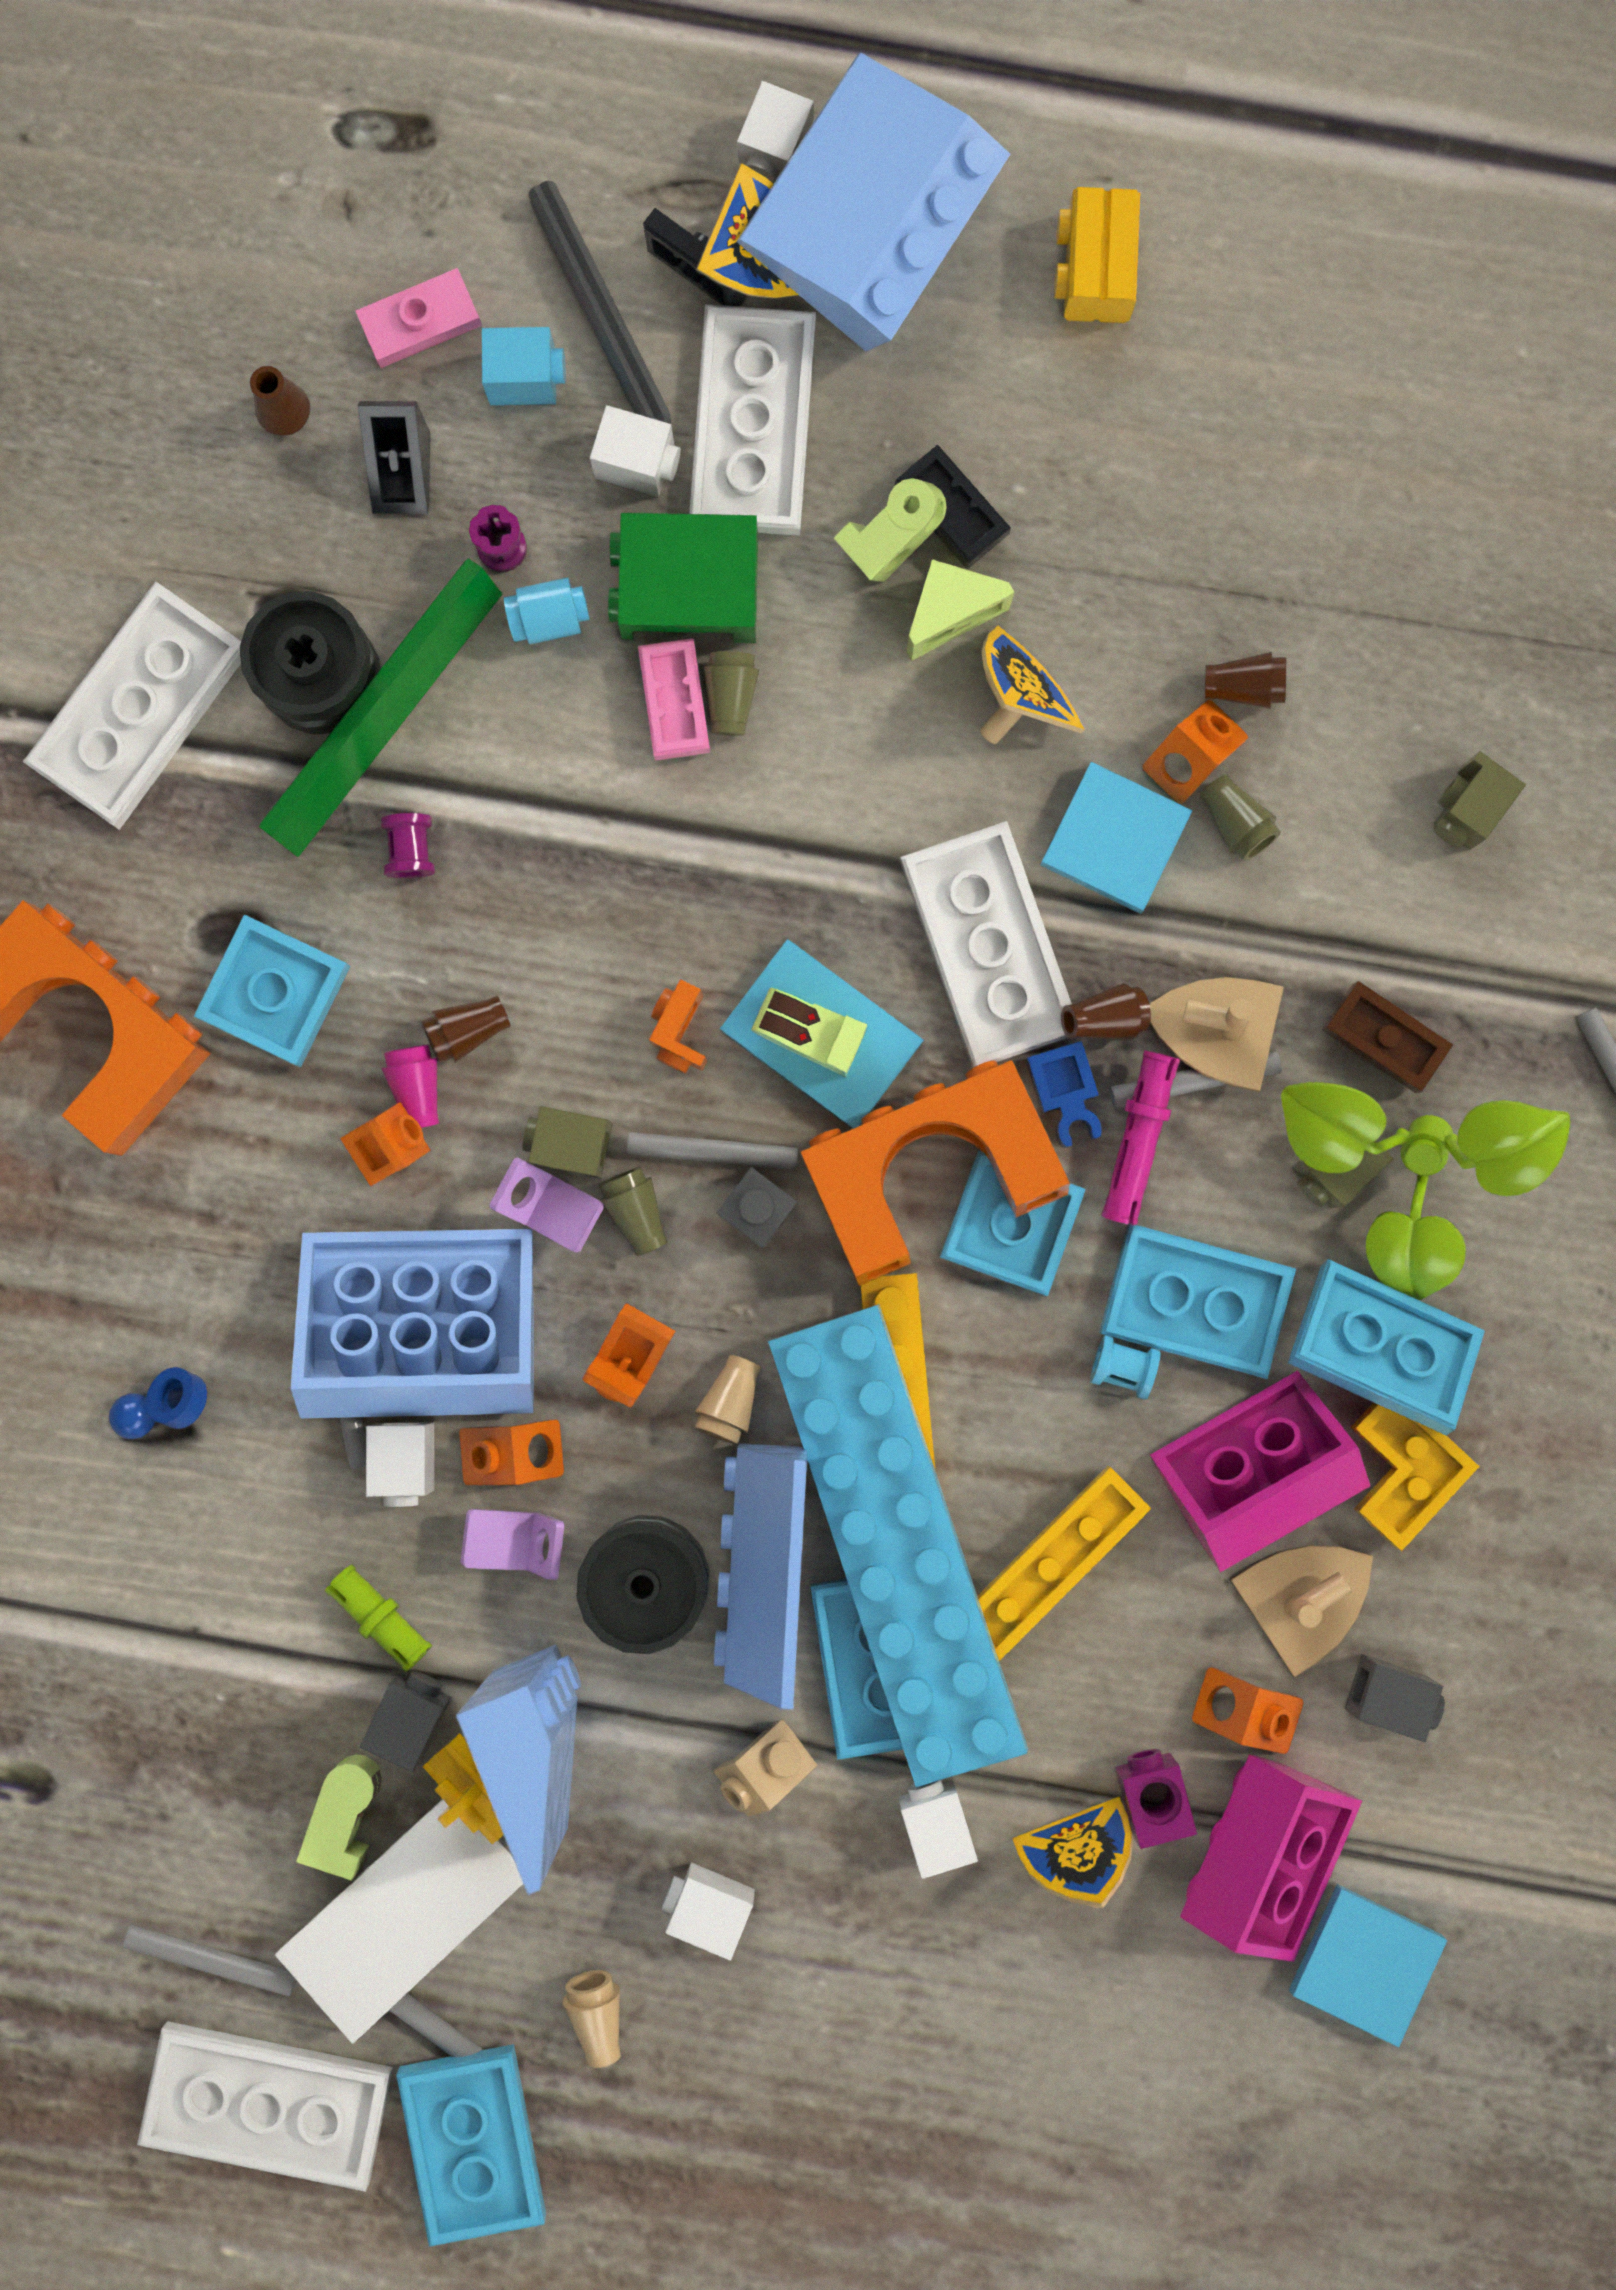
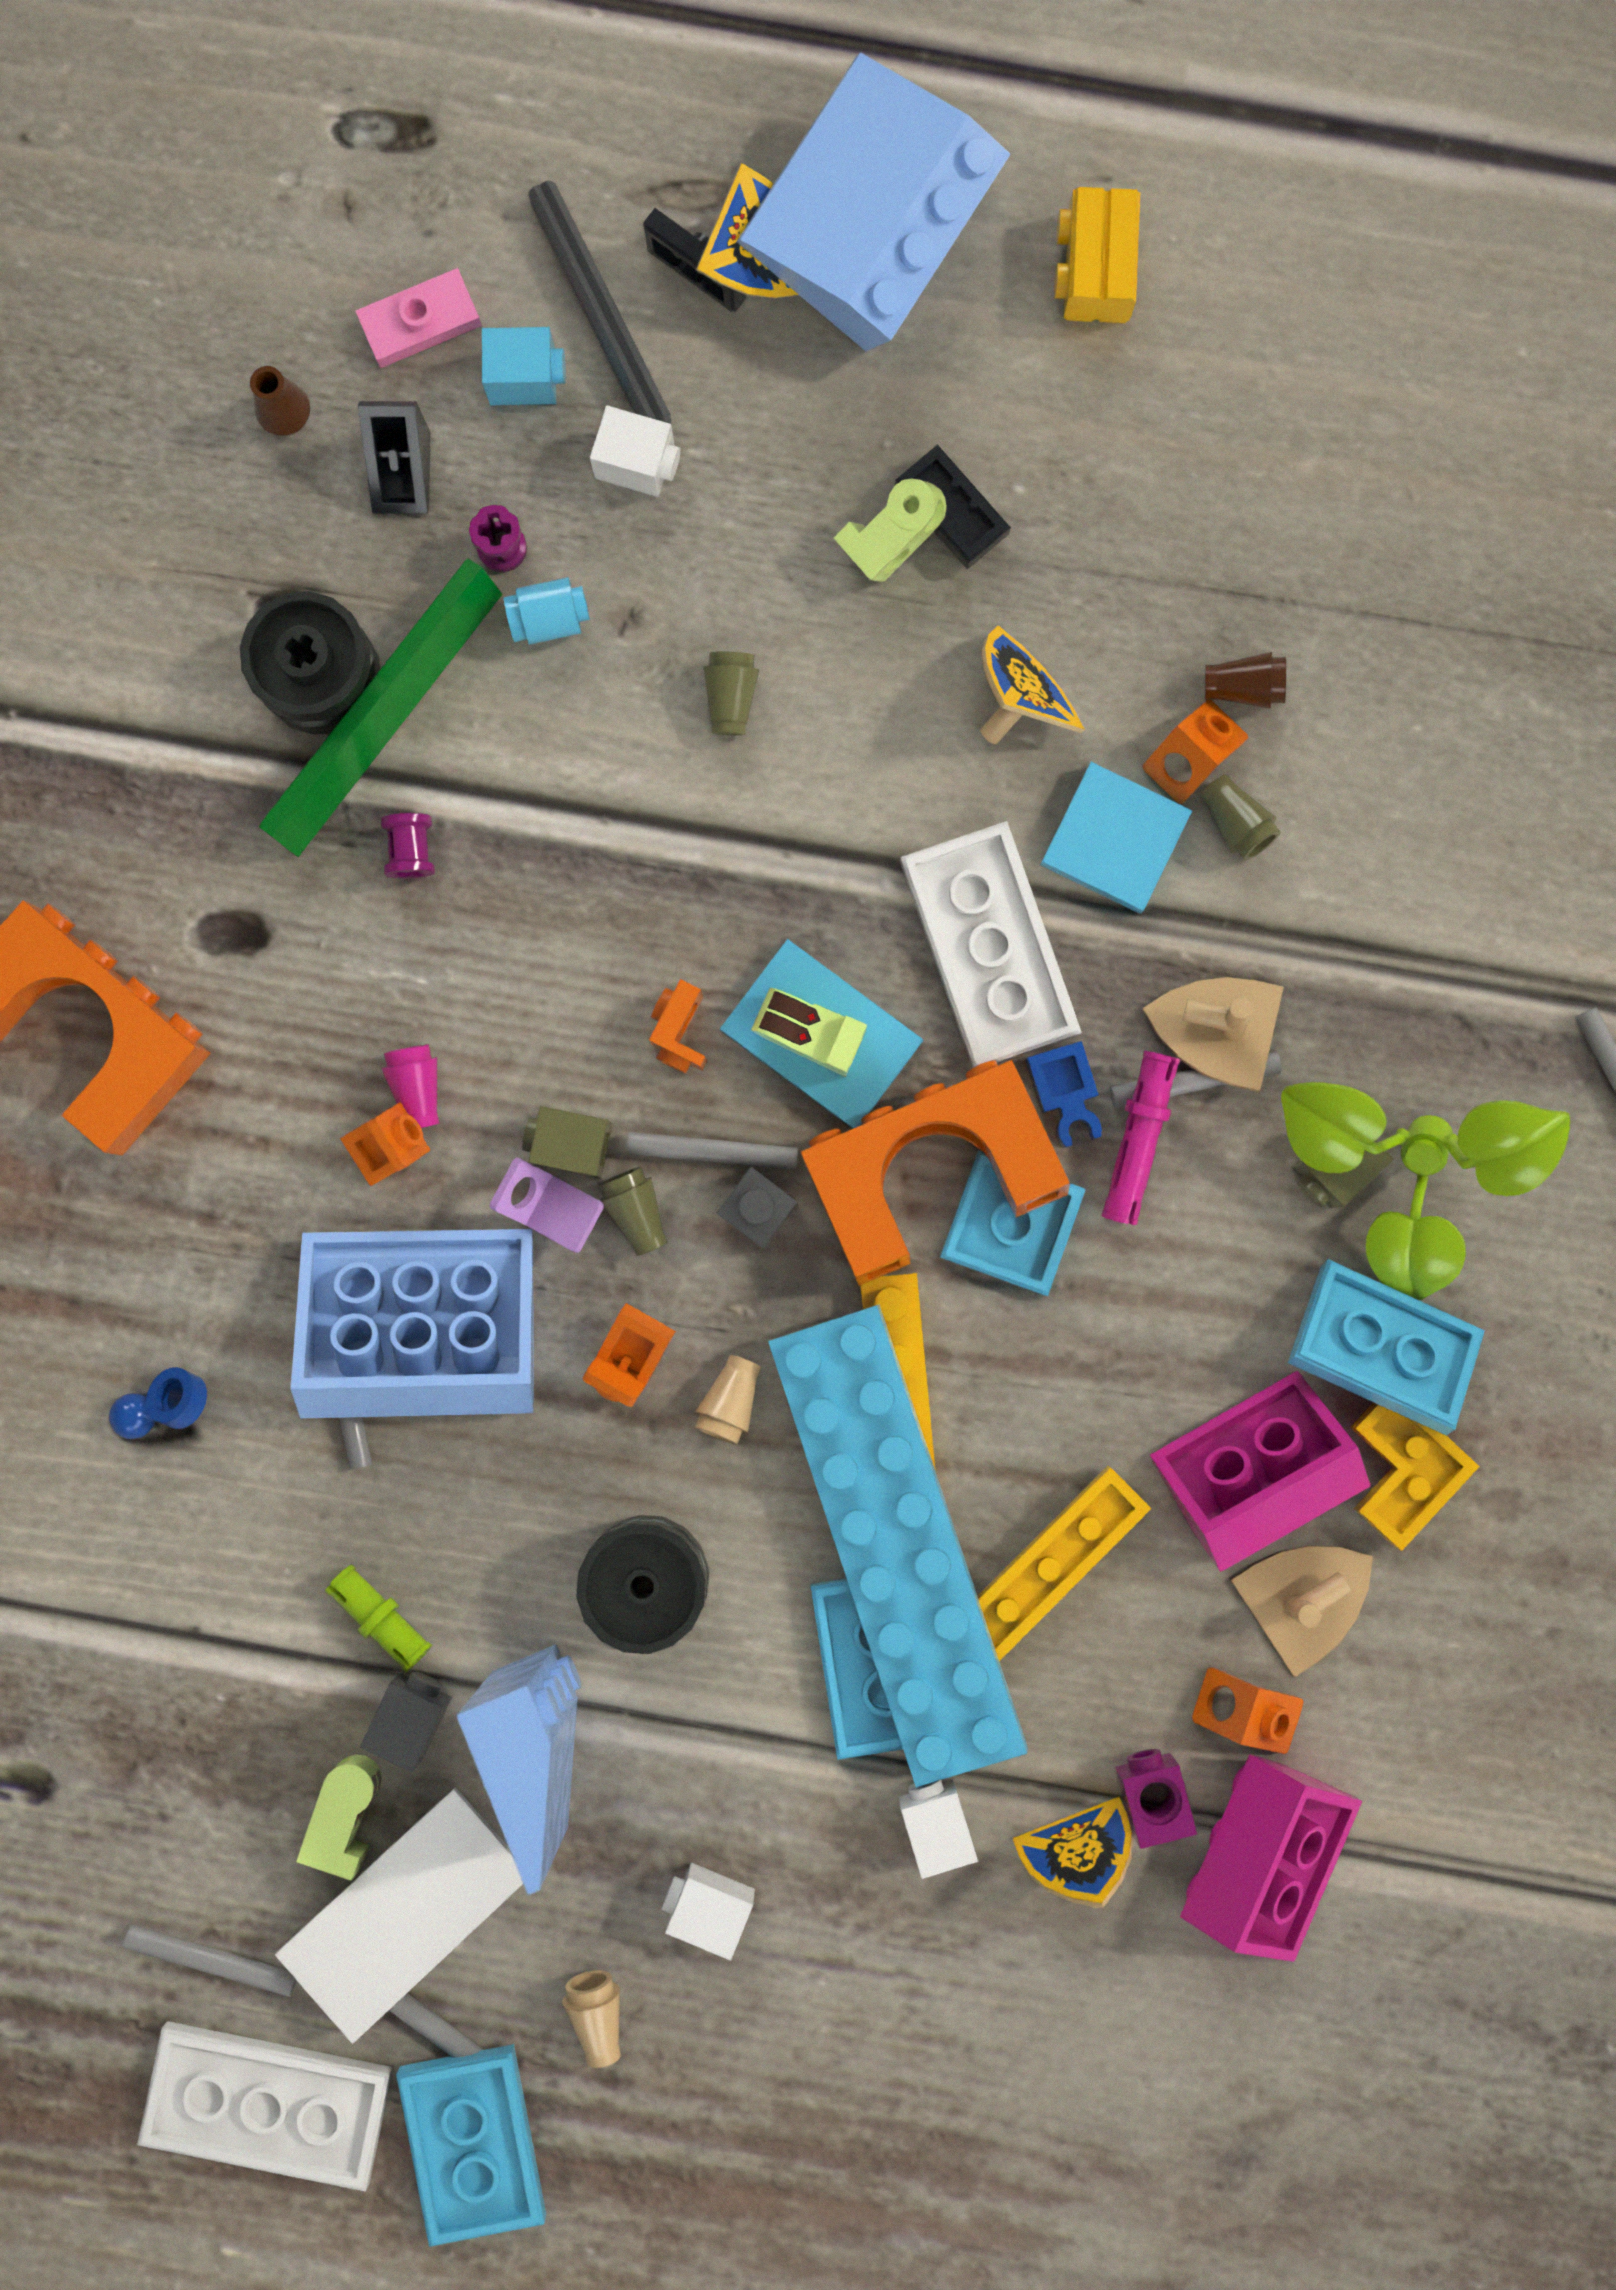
(136, 705): white tile -> none
(272, 991): medium azure plate -> none
(400, 1462): white brick -> none
(462, 1028): reddish brown cone -> none
(463, 1789): yellow hips -> none
(501, 1453): orange bracket -> none
(512, 1541): lavender bracket -> none
(674, 699): bright pink plate -> none
(685, 574): green panel -> none
(753, 415): white tile -> none
(764, 1571): light blue slope -> none
(765, 1770): tan bracket -> none
(773, 130): white brick -> none
(954, 604): yellowish green slope -> none
(1110, 1014): reddish brown cone -> none
(1125, 1367): medium azure bush -> none
(1197, 1301): medium azure tile -> none
(1367, 1965): medium azure tile -> none
(1387, 1037): reddish brown plate -> none
(1395, 1698): dark grey brick -> none
(1476, 802): olive brick -> none

